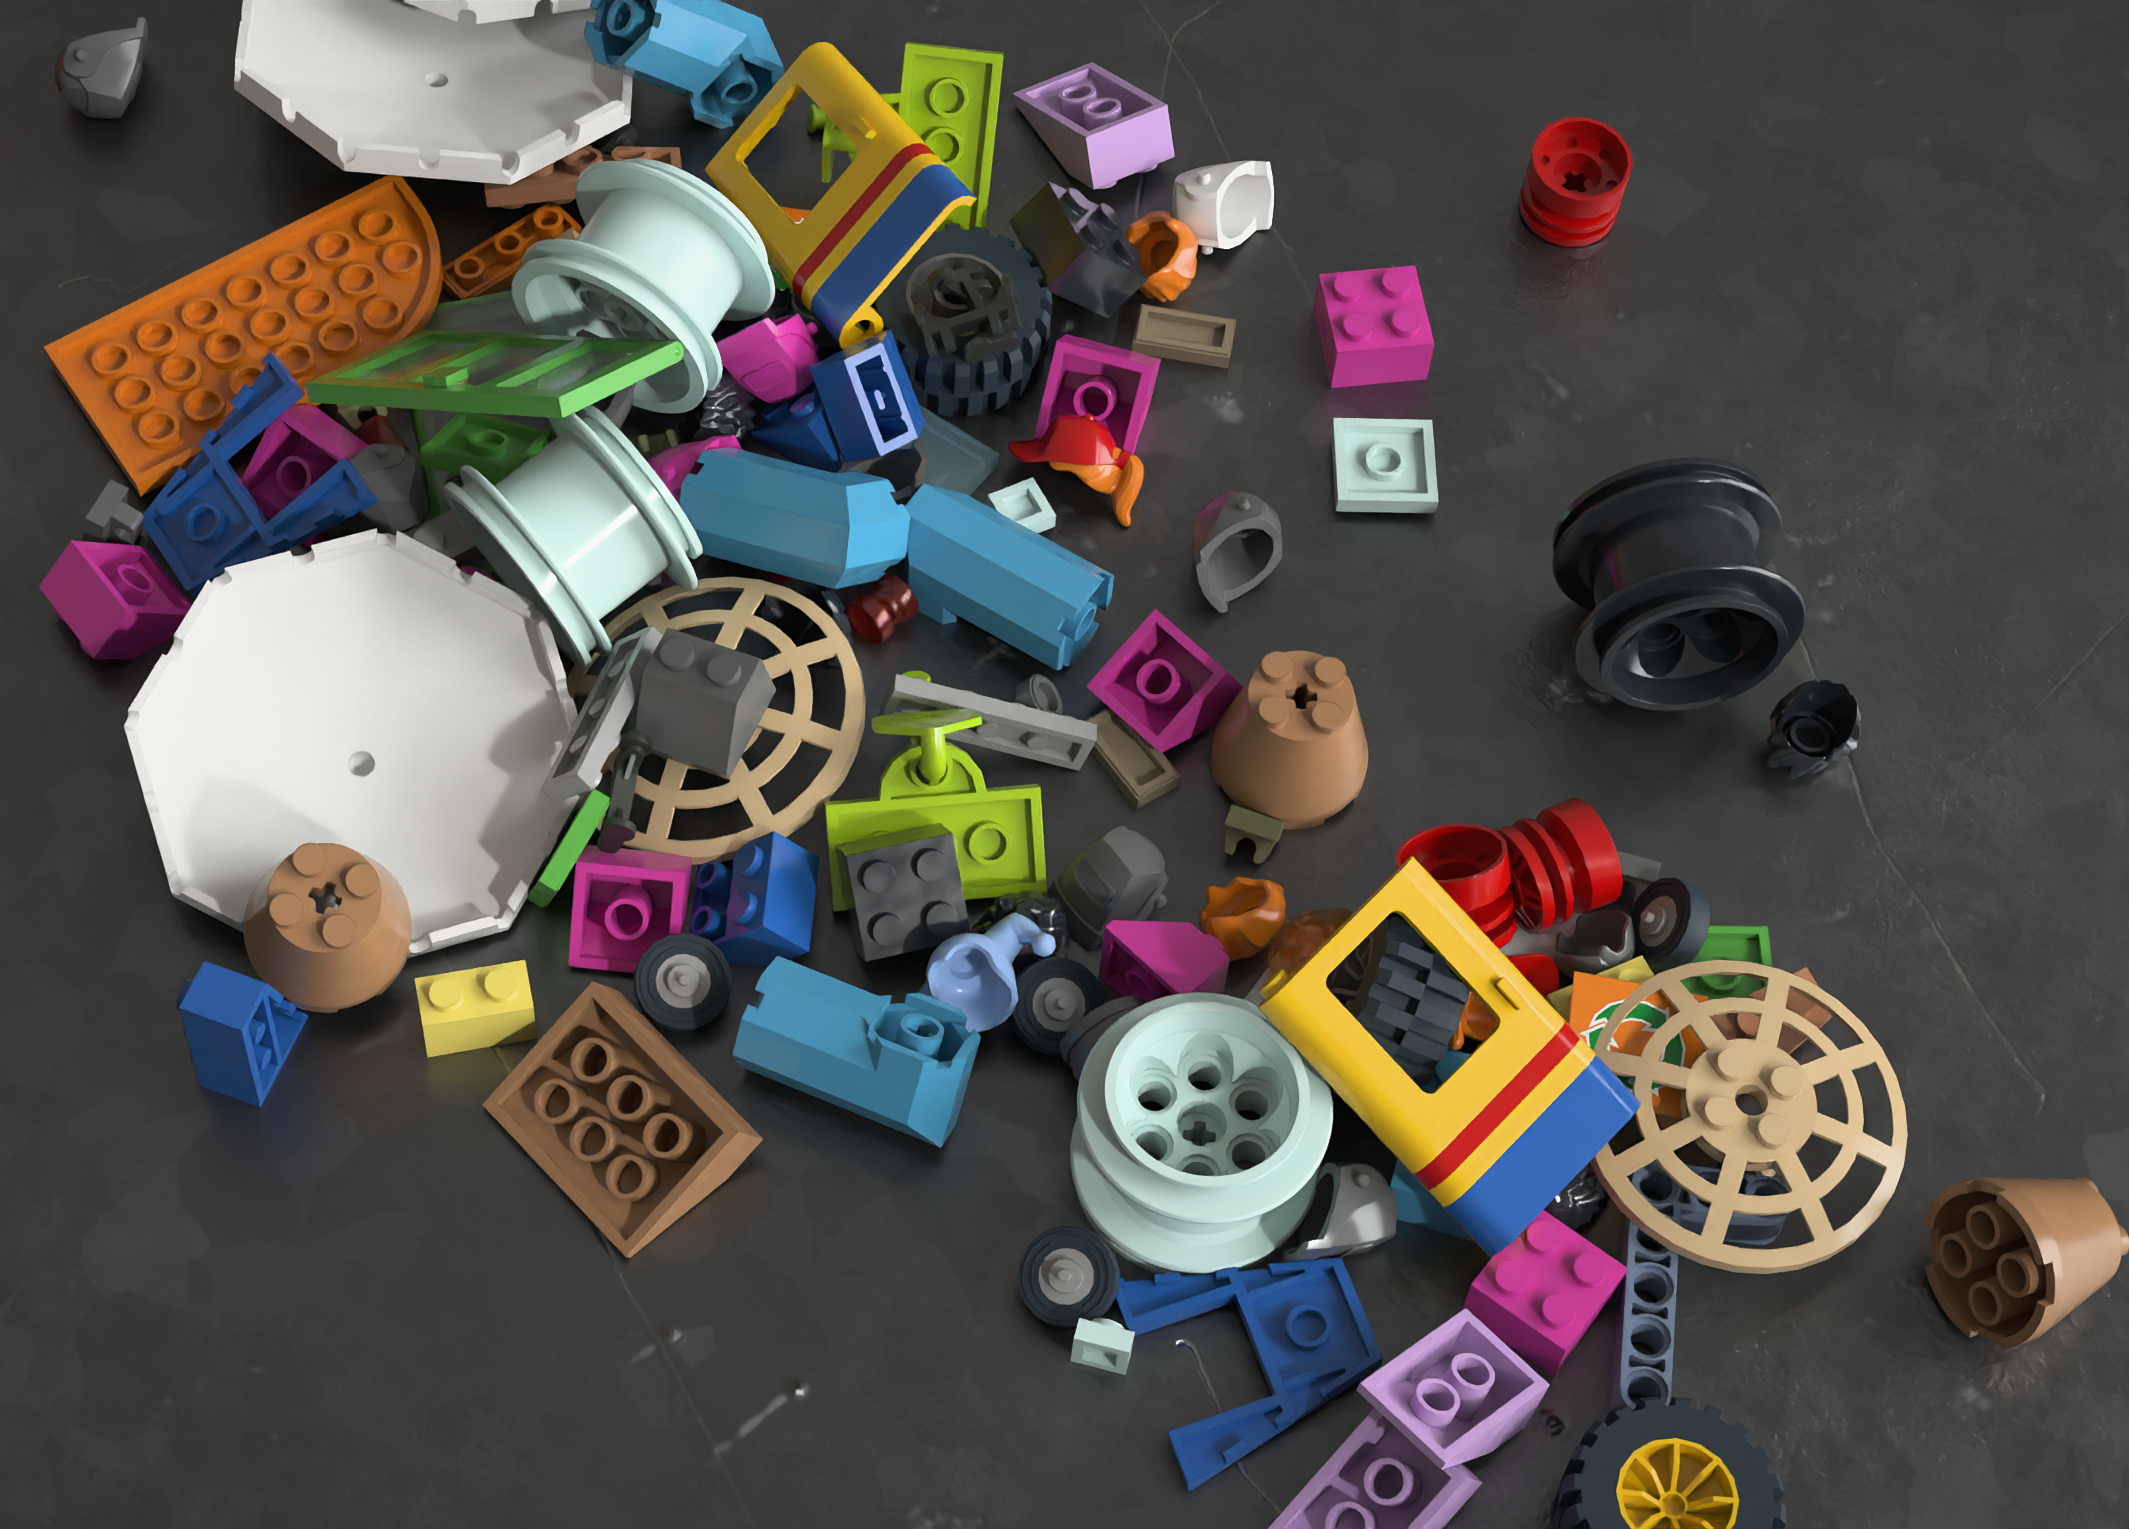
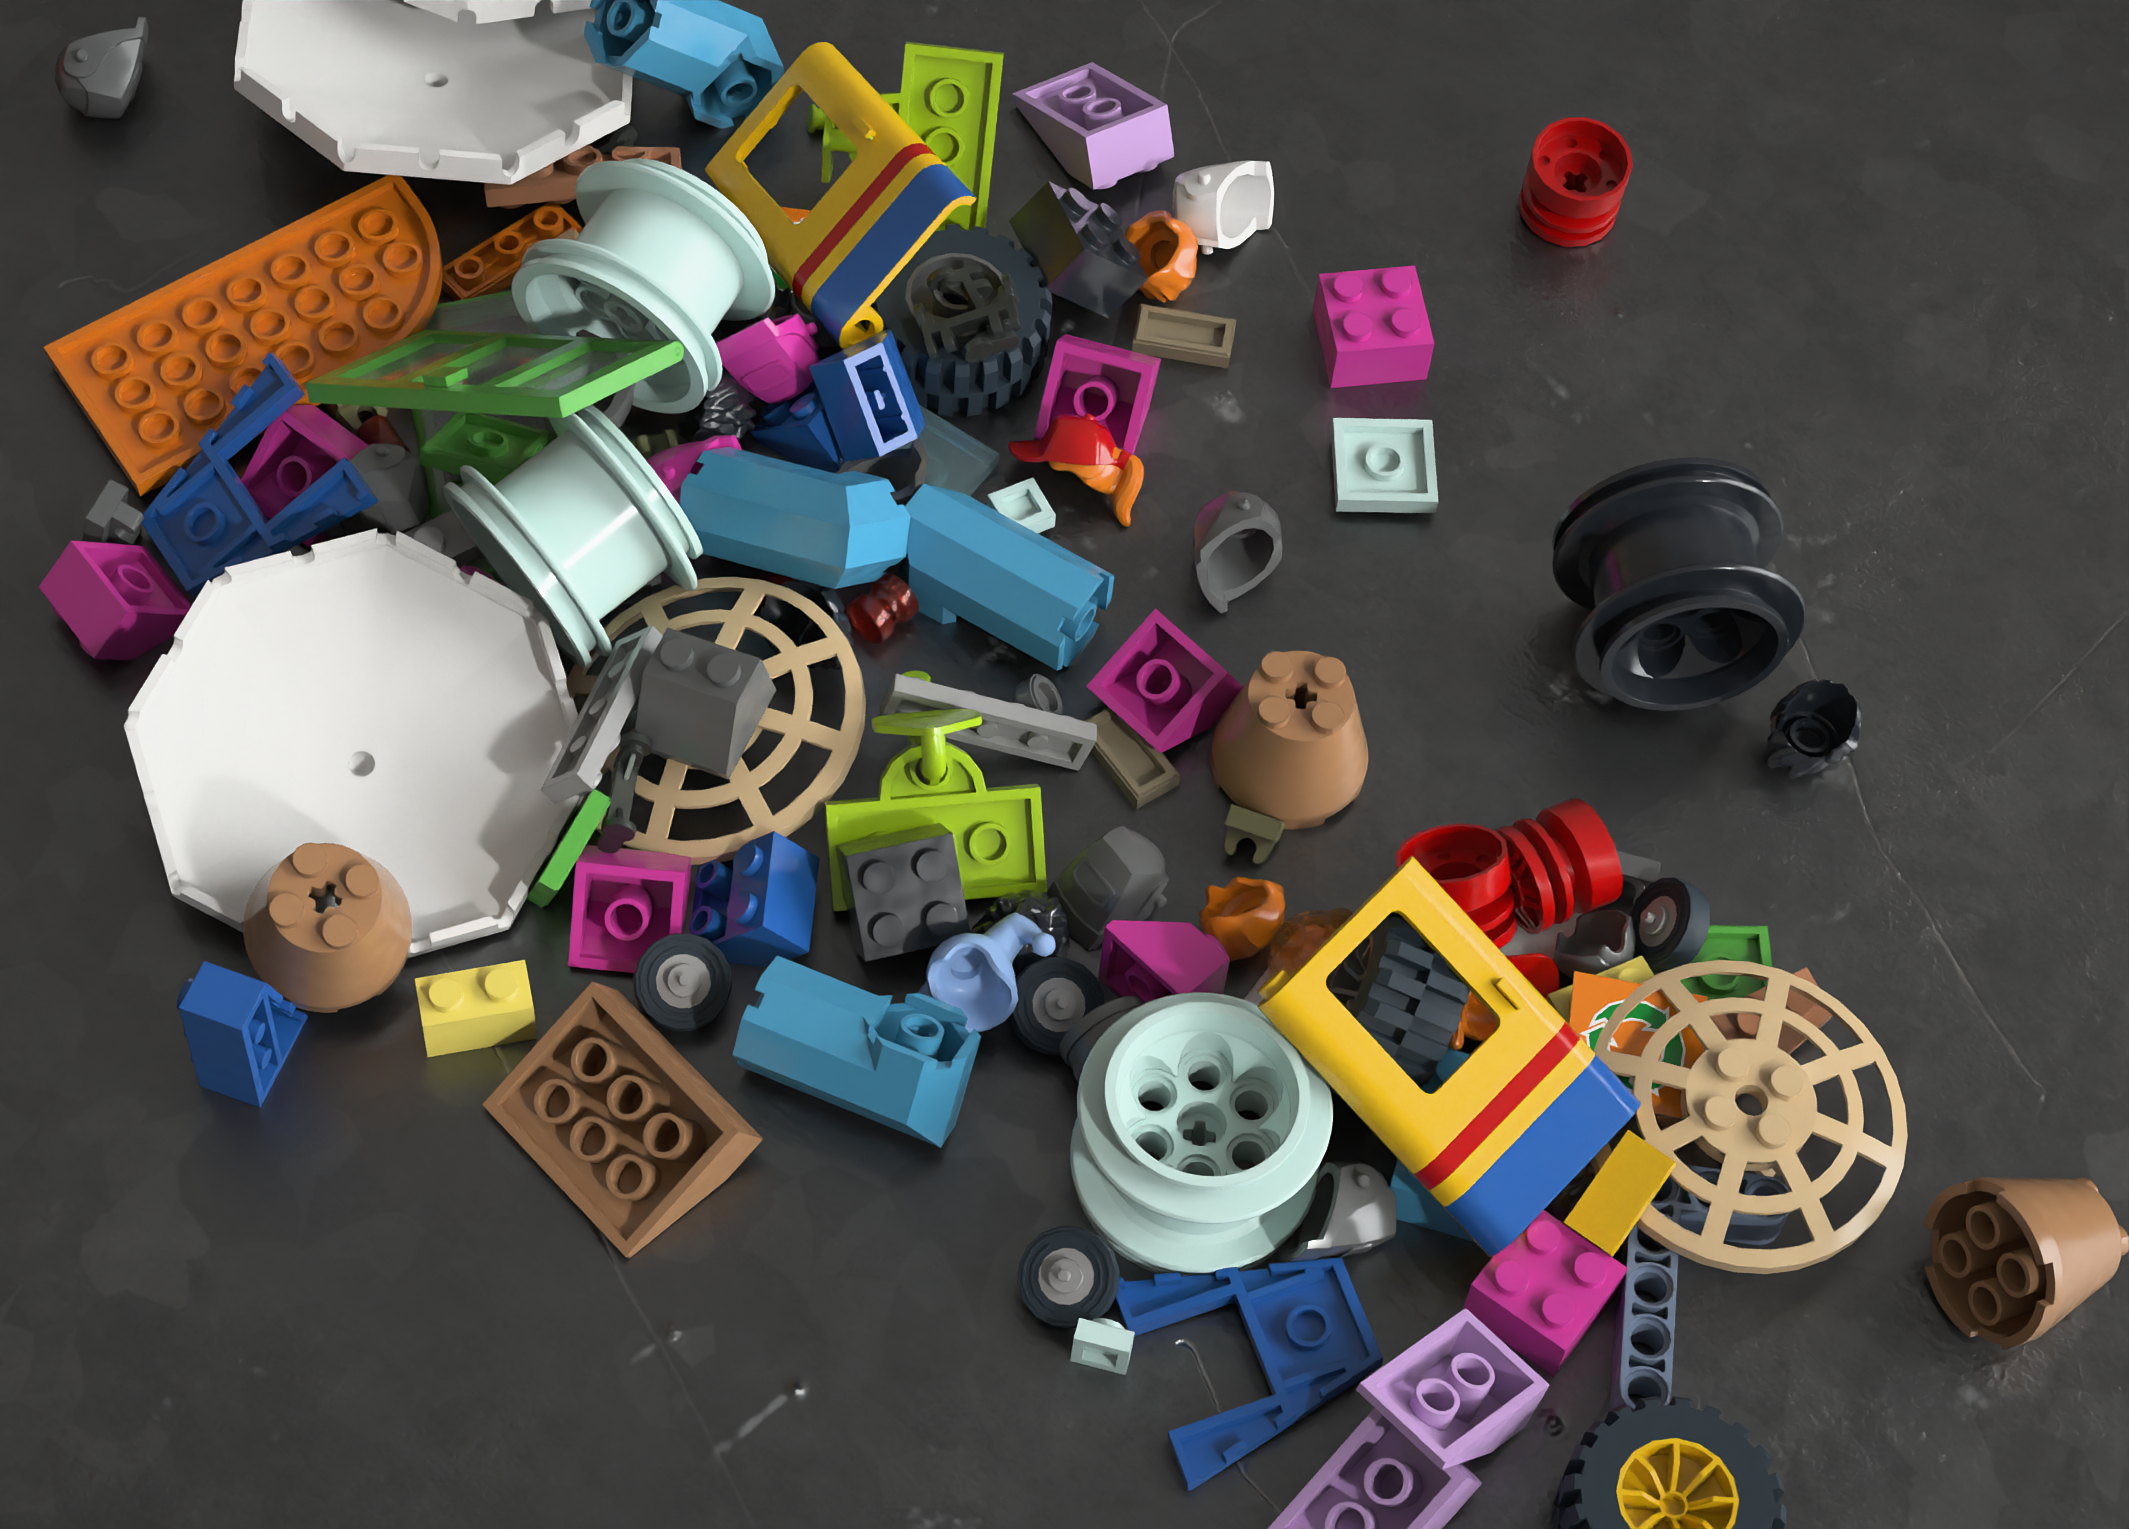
(1620, 1193): none -> yellow tile

